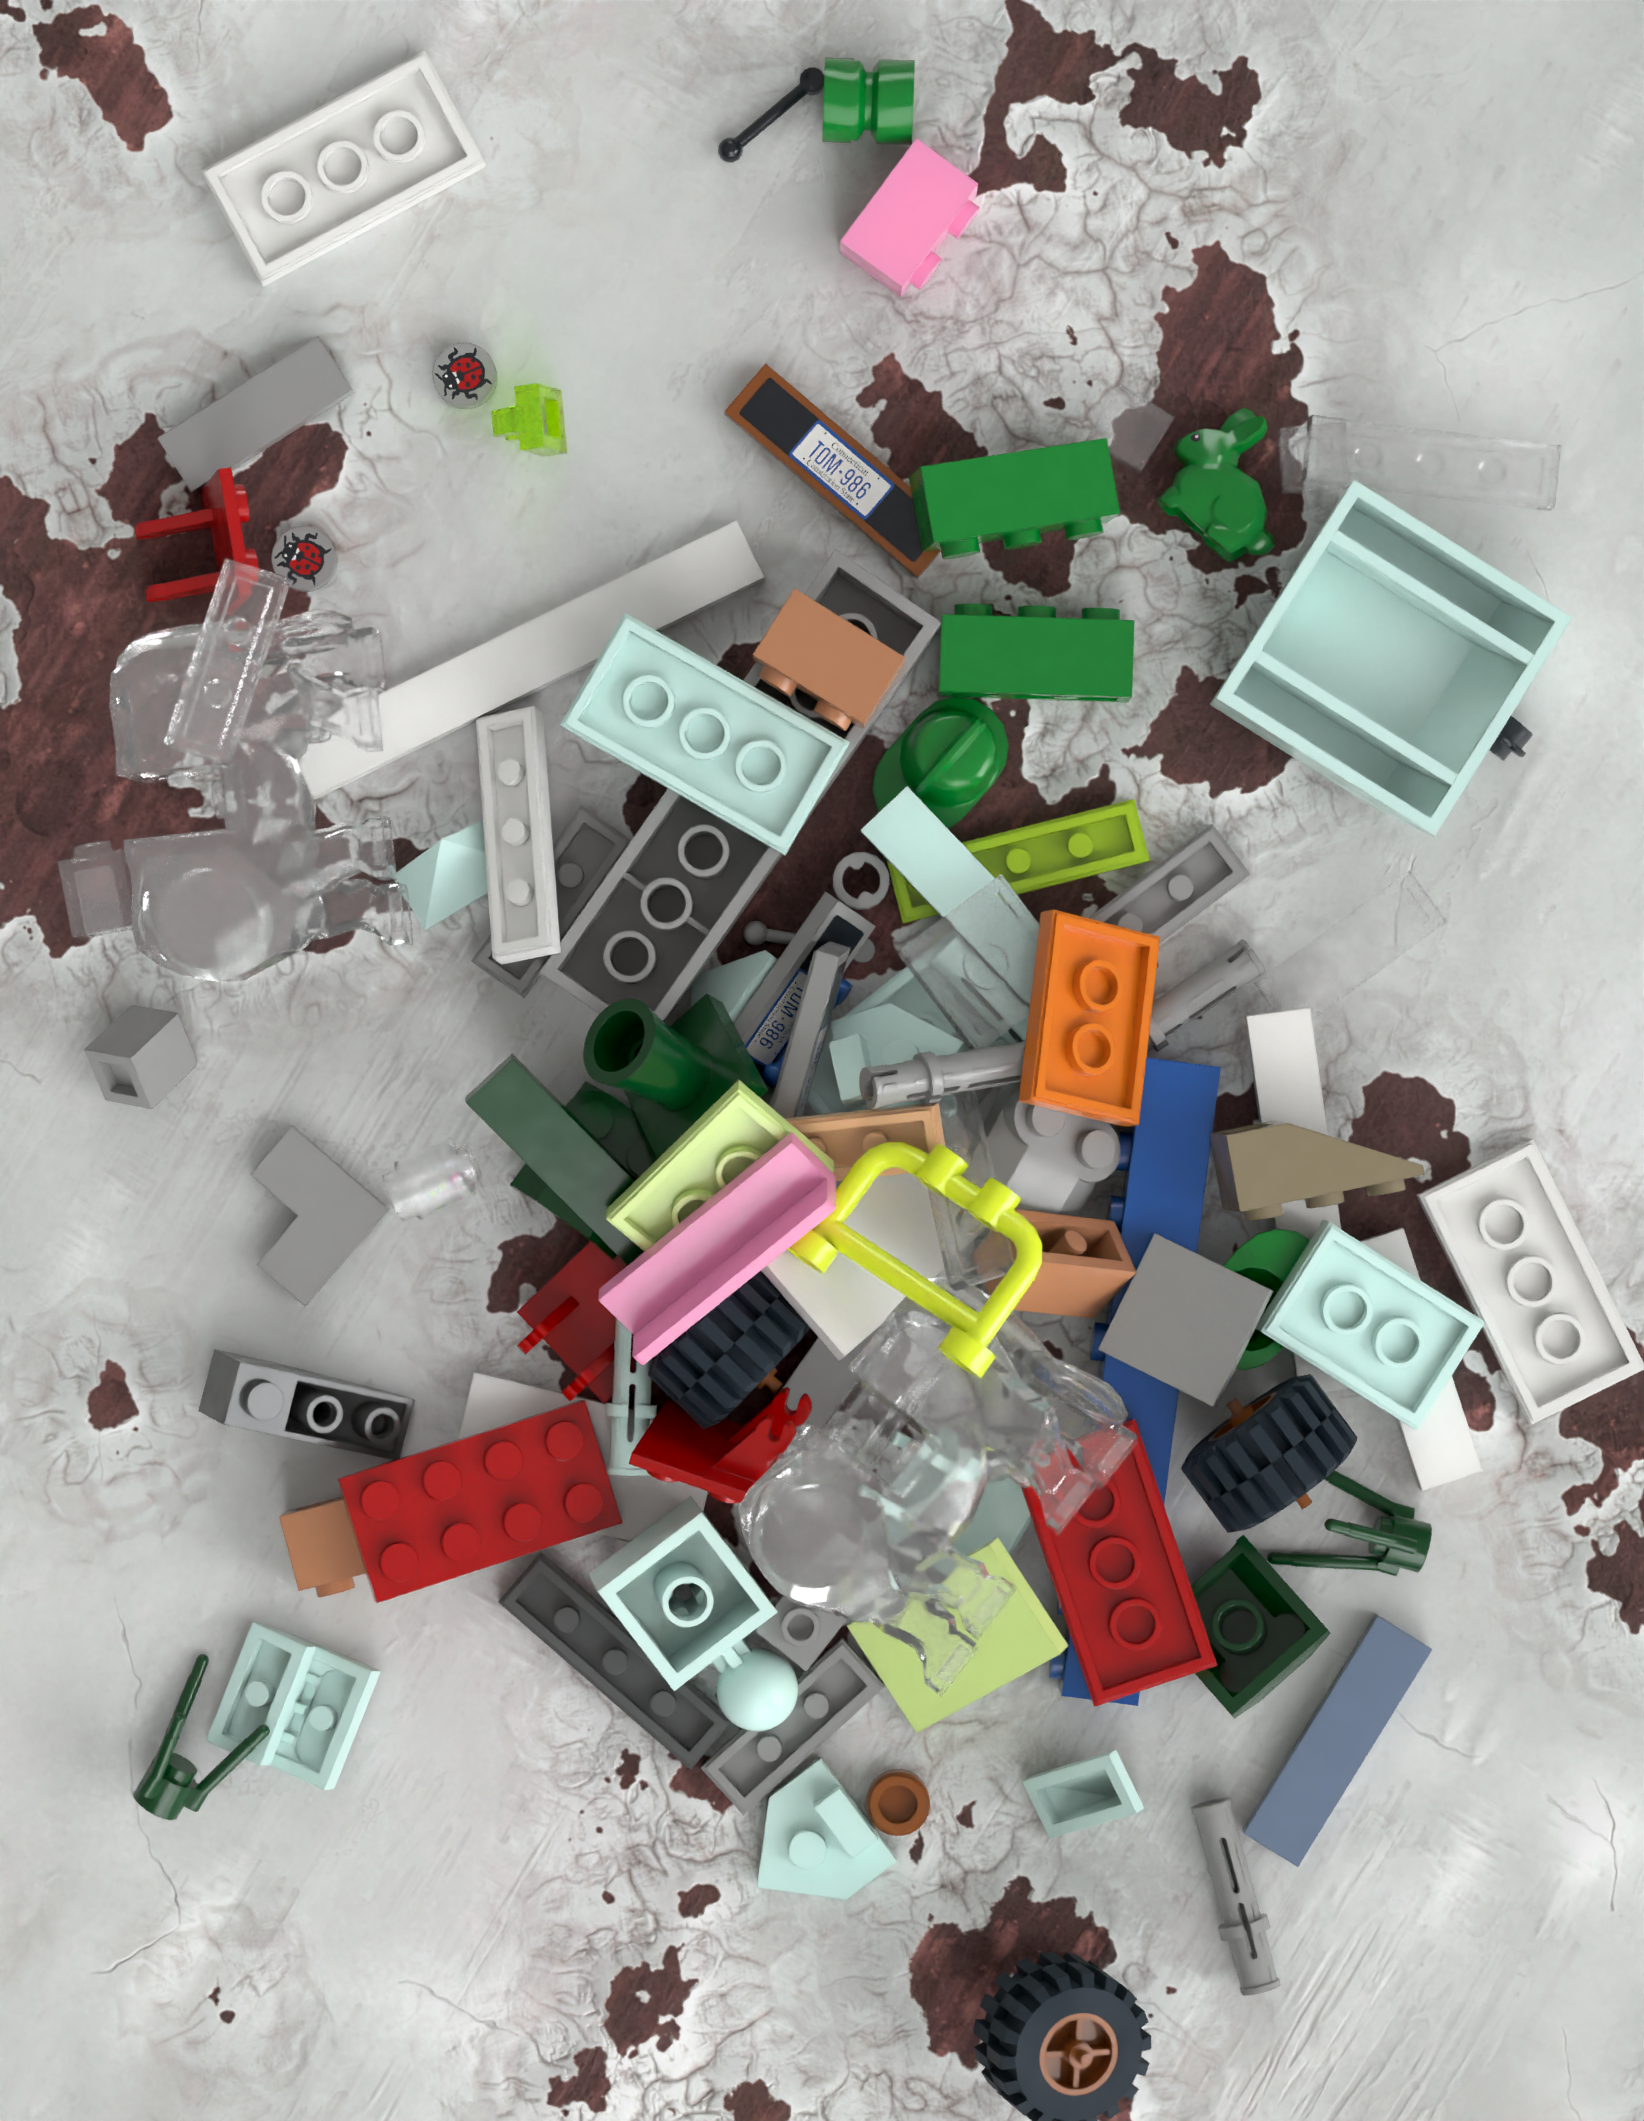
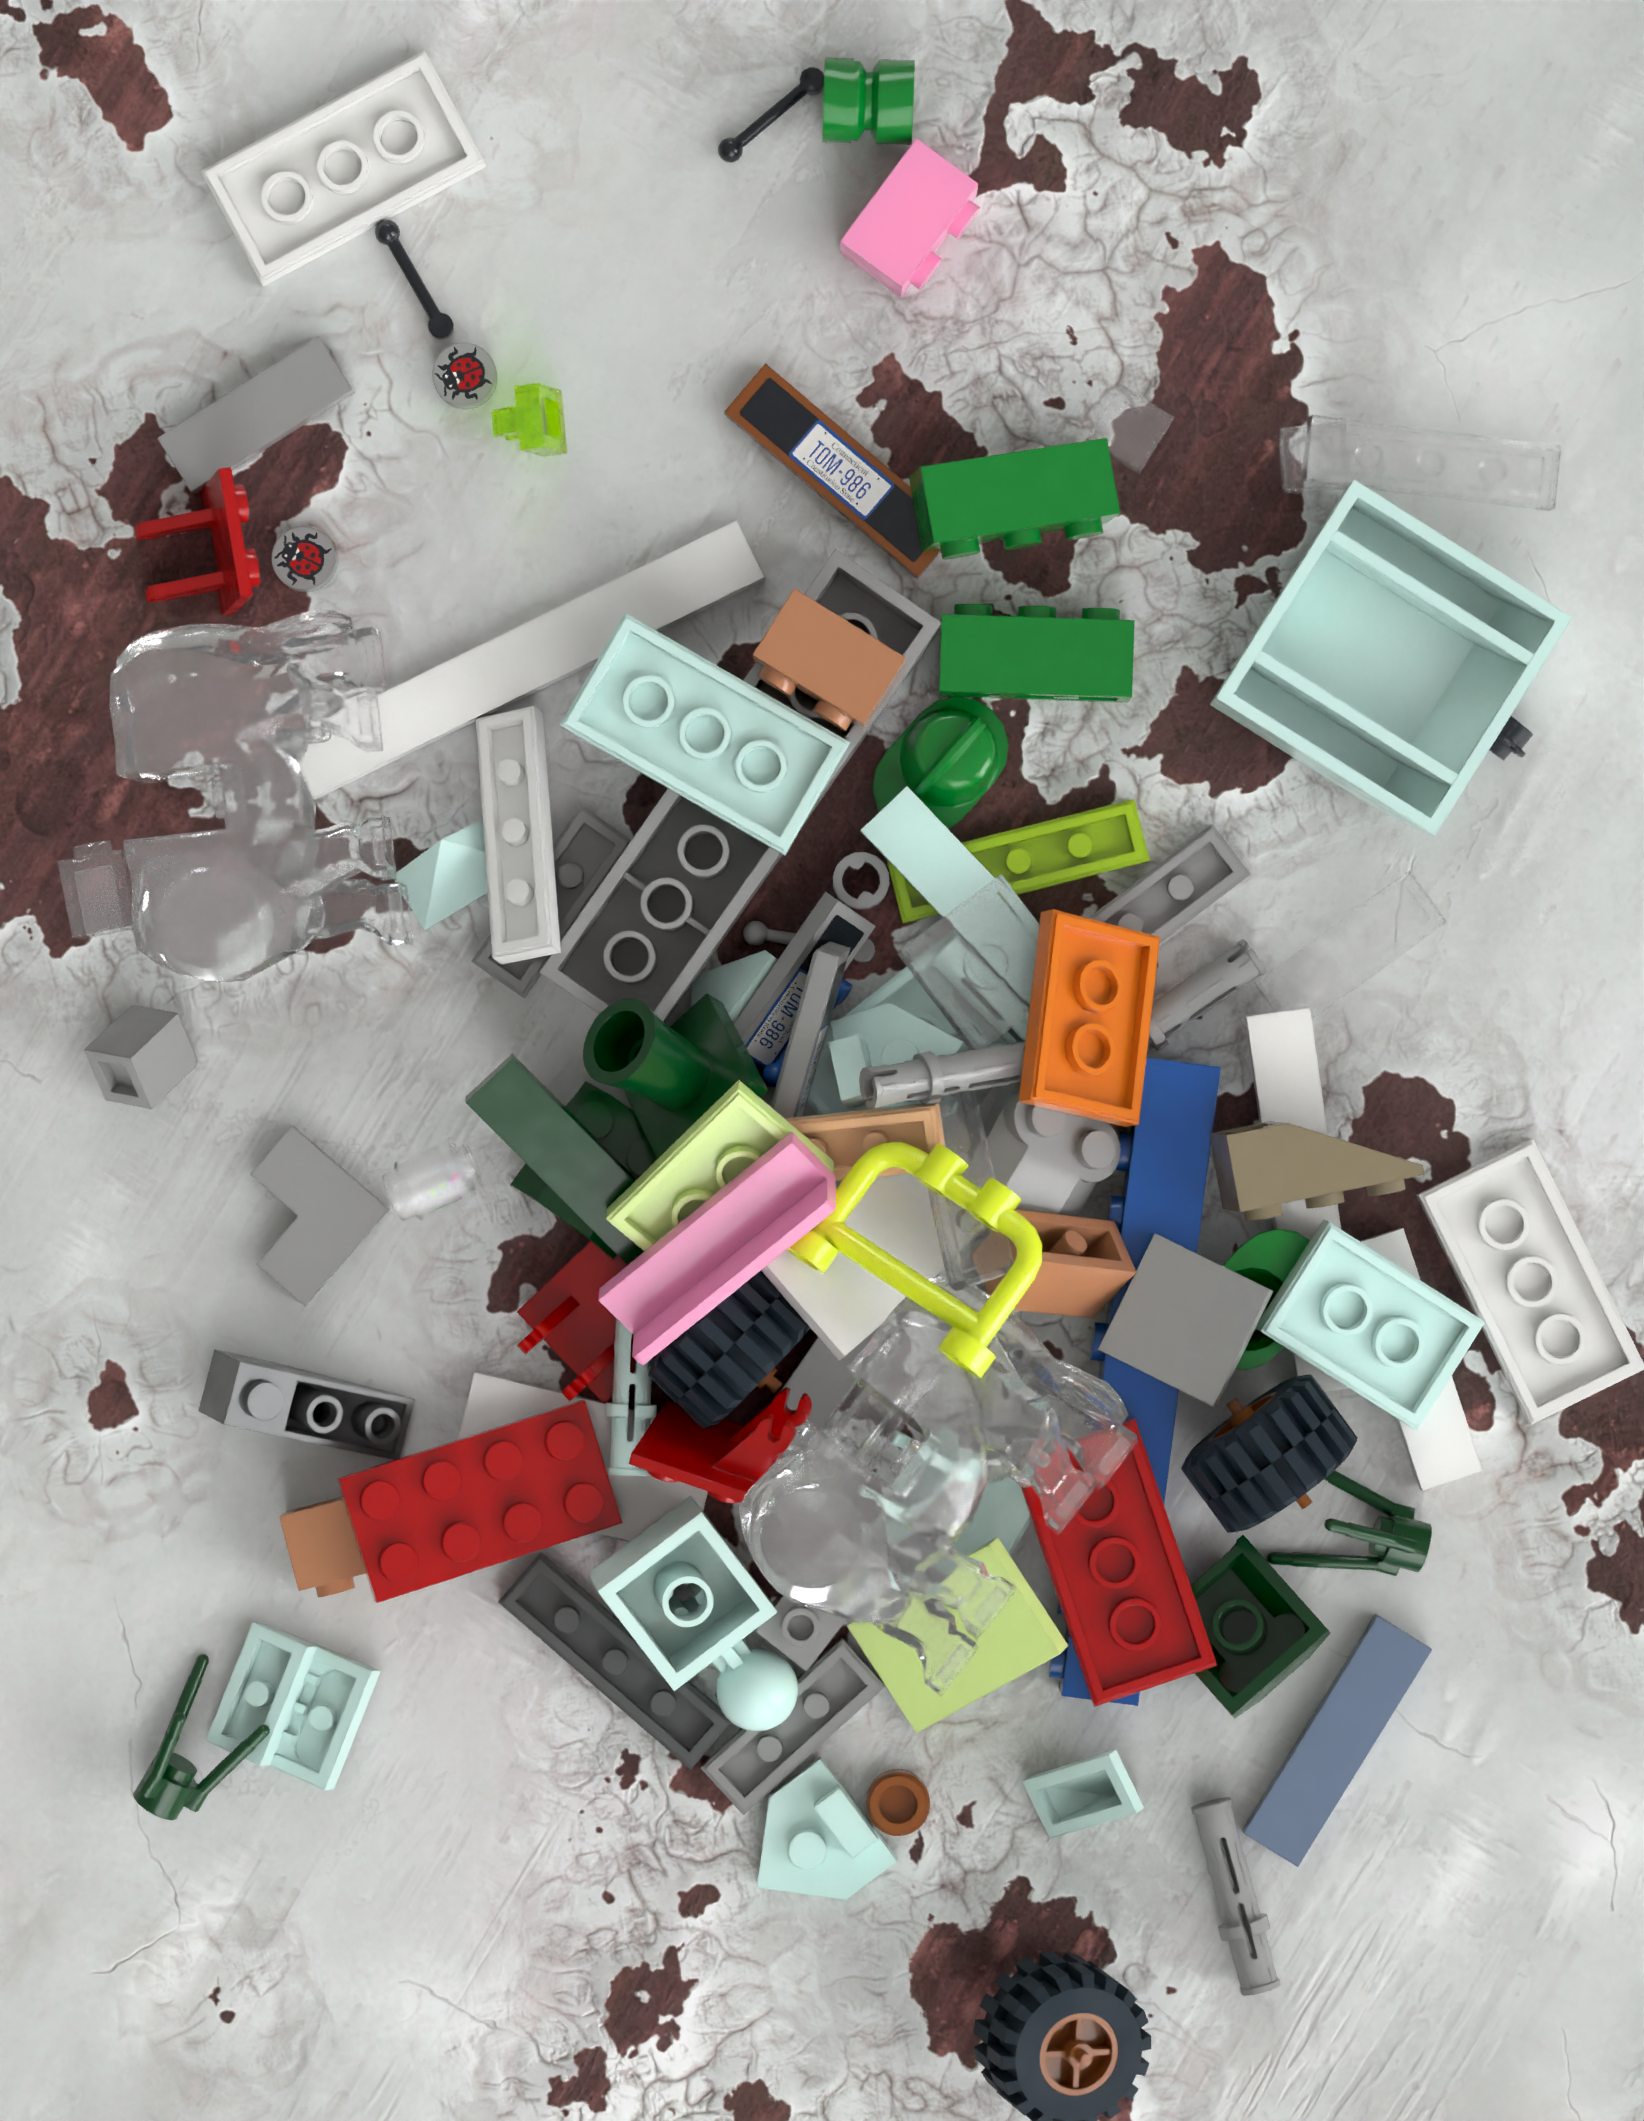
(227, 662): clear tile -> none
(440, 324): none -> black hinge
(1215, 494): green animal -> none

